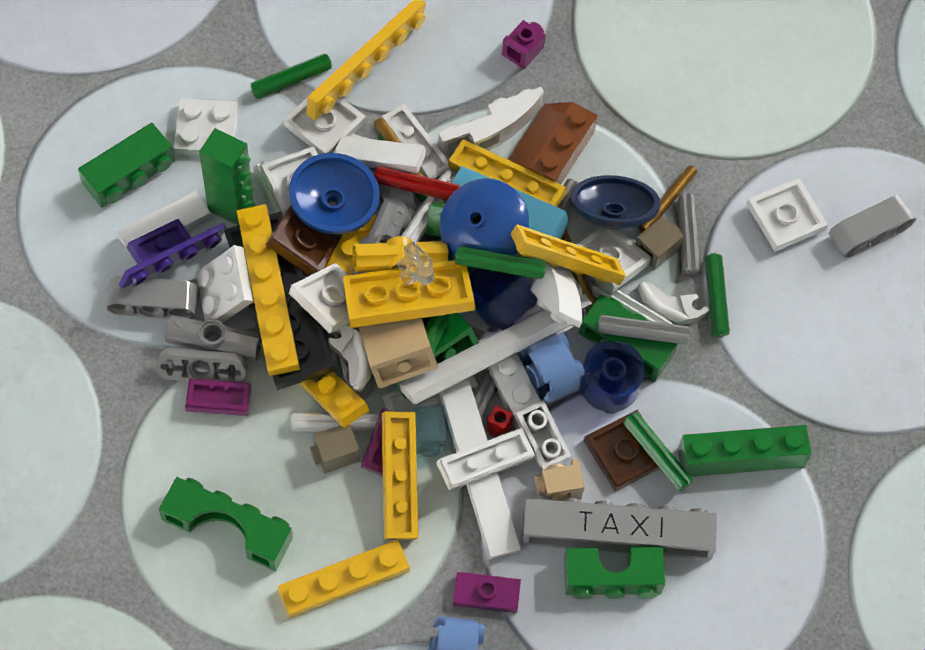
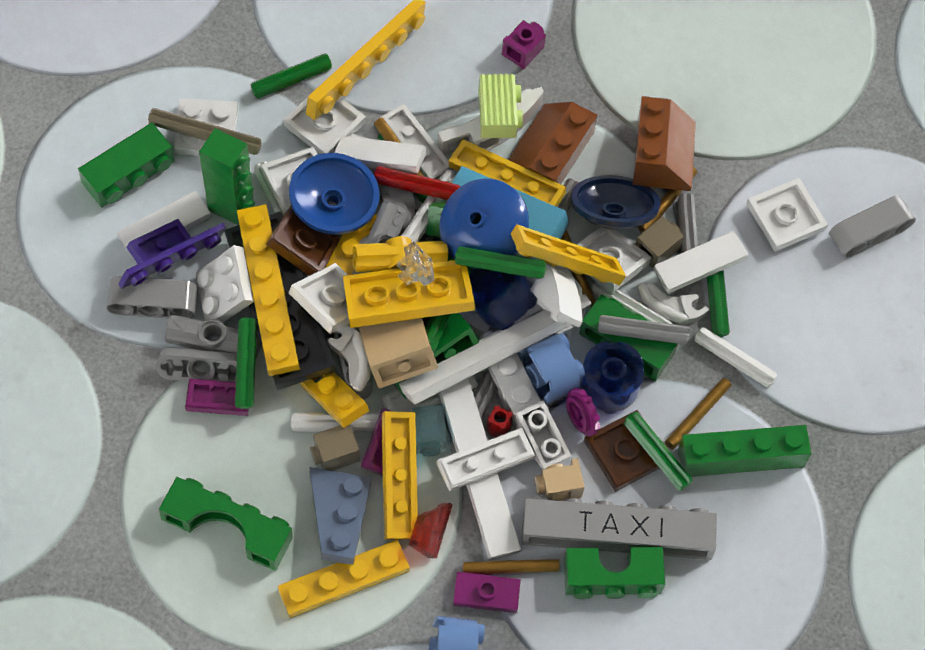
(198, 128): none -> dark tan axle
(246, 363): none -> green axle
(340, 511): none -> sand blue wing
(430, 530): none -> clear red tile
(498, 106): none -> yellowish green brick
(511, 566): none -> pearl gold bar
(582, 412): none -> magenta gear
(664, 145): none -> dark orange slope
(698, 413): none -> pearl gold bar
(700, 262): none -> white tile
(735, 357): none -> white axle

